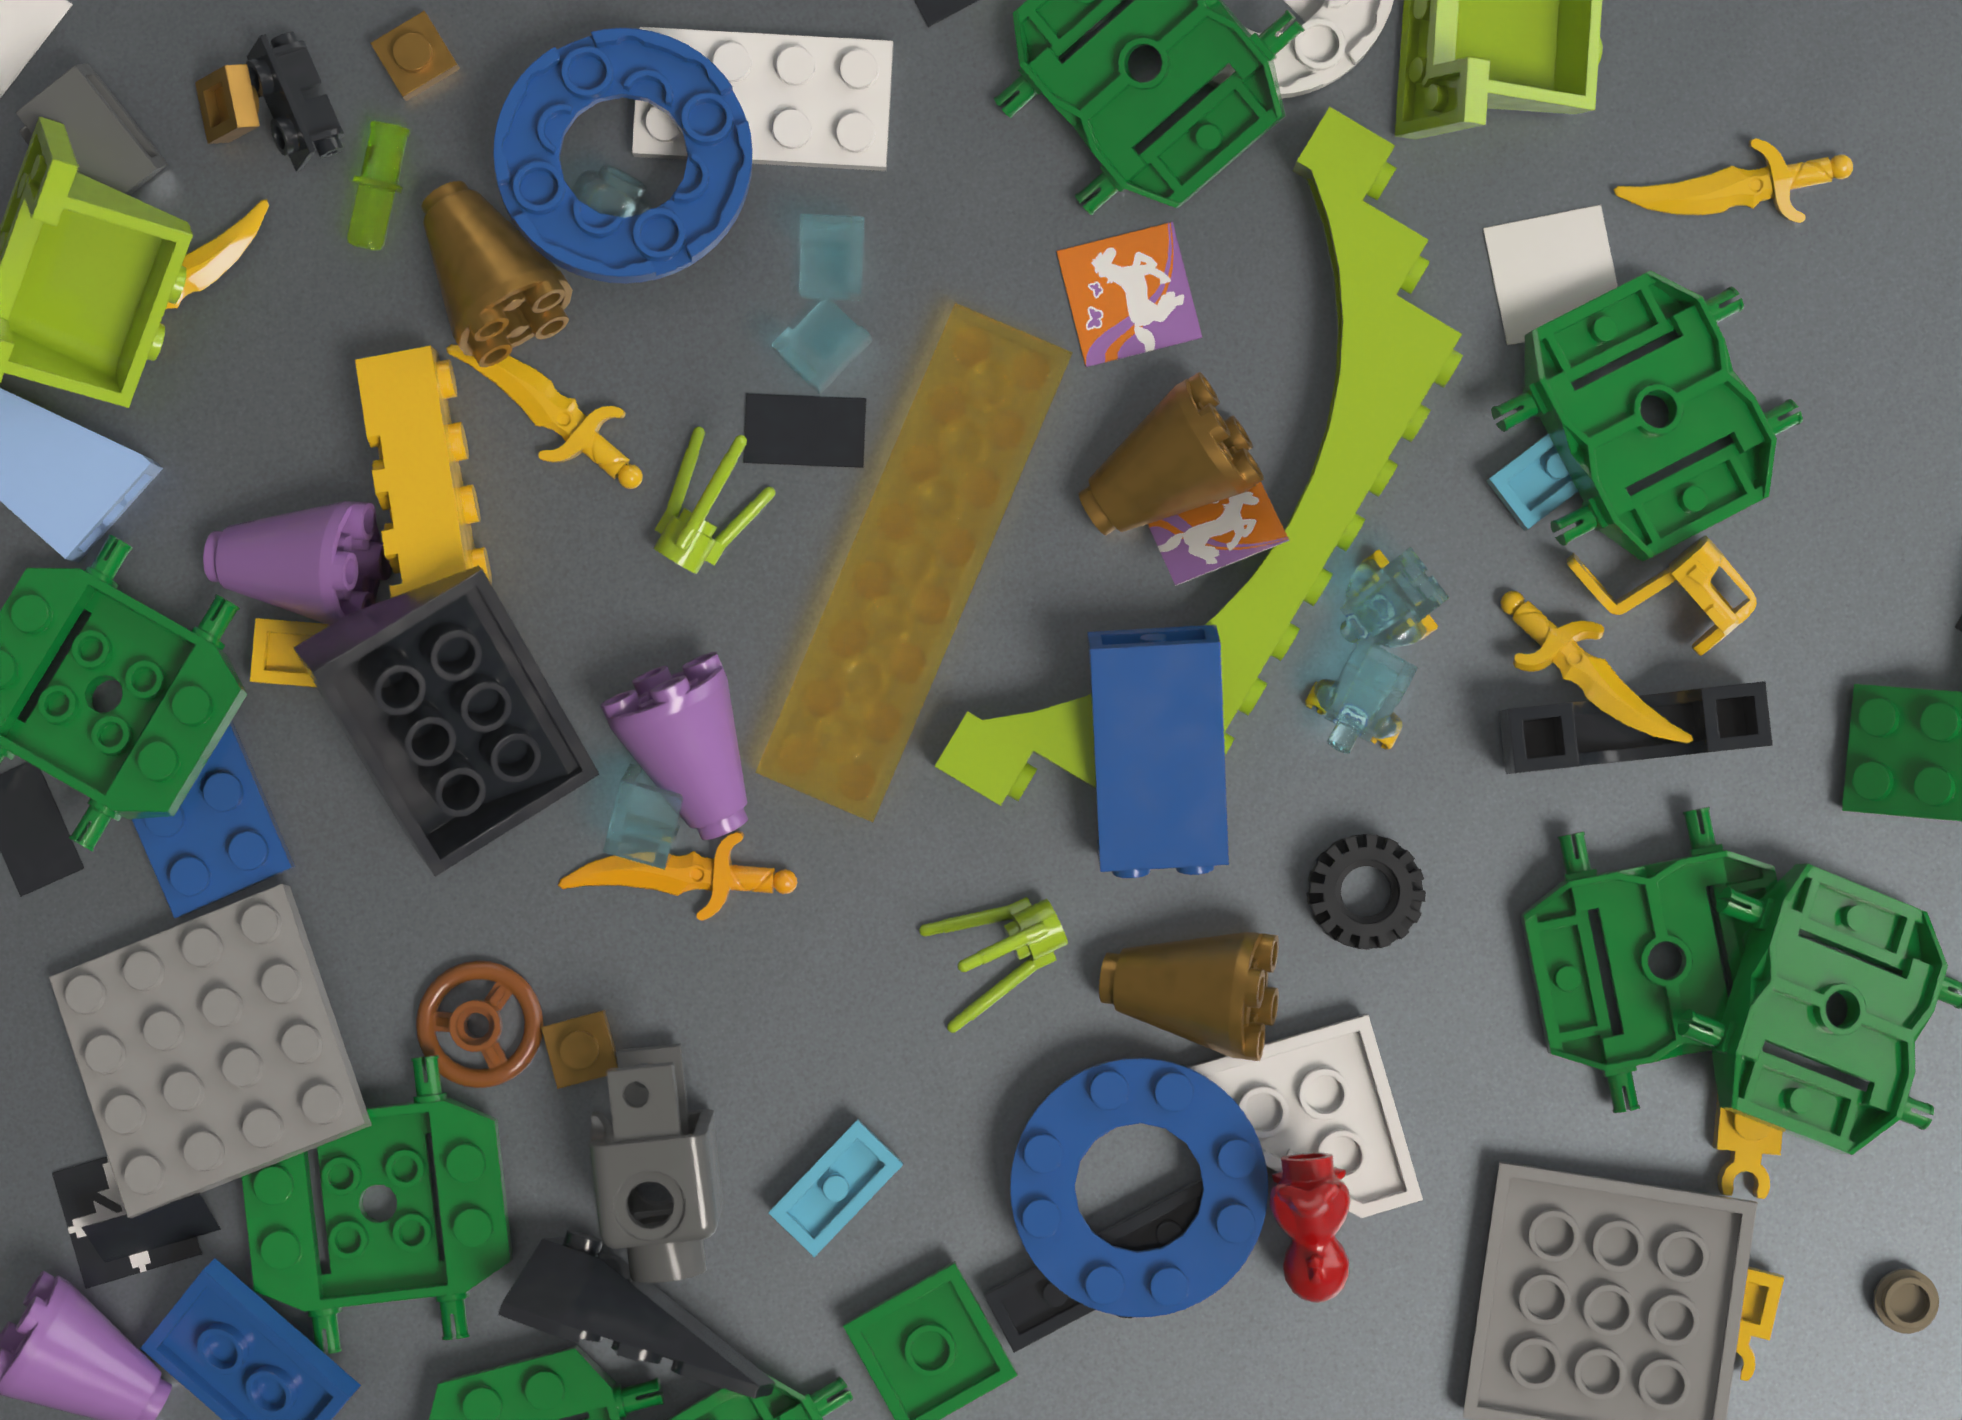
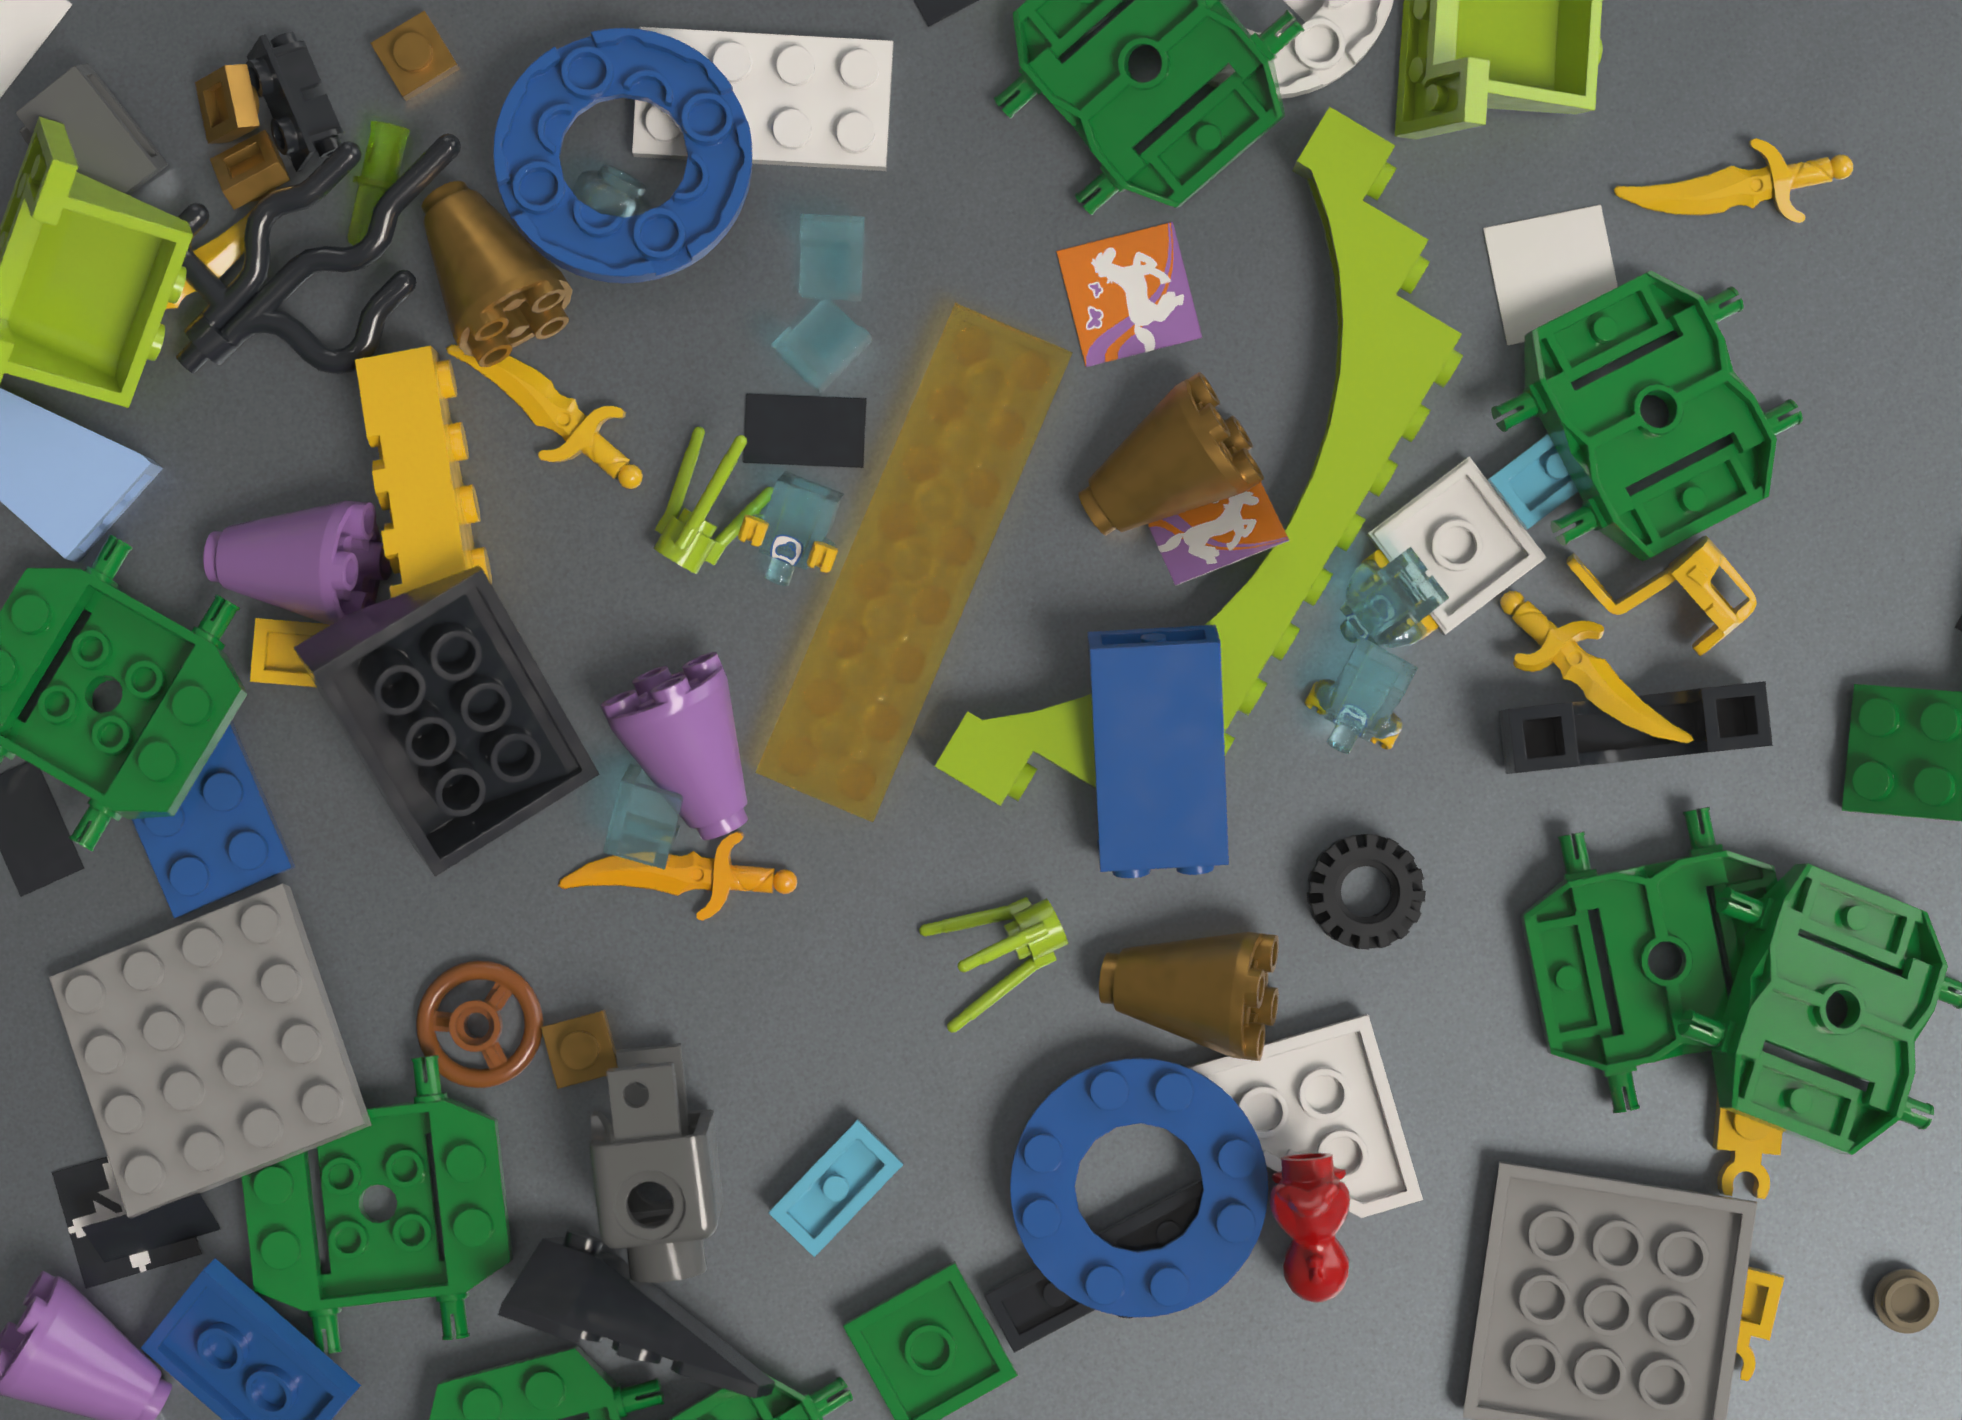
(240, 311): none -> black plant
(249, 170): none -> pearl gold plate
(795, 527): none -> clear light blue piece
(1463, 540): none -> white tile

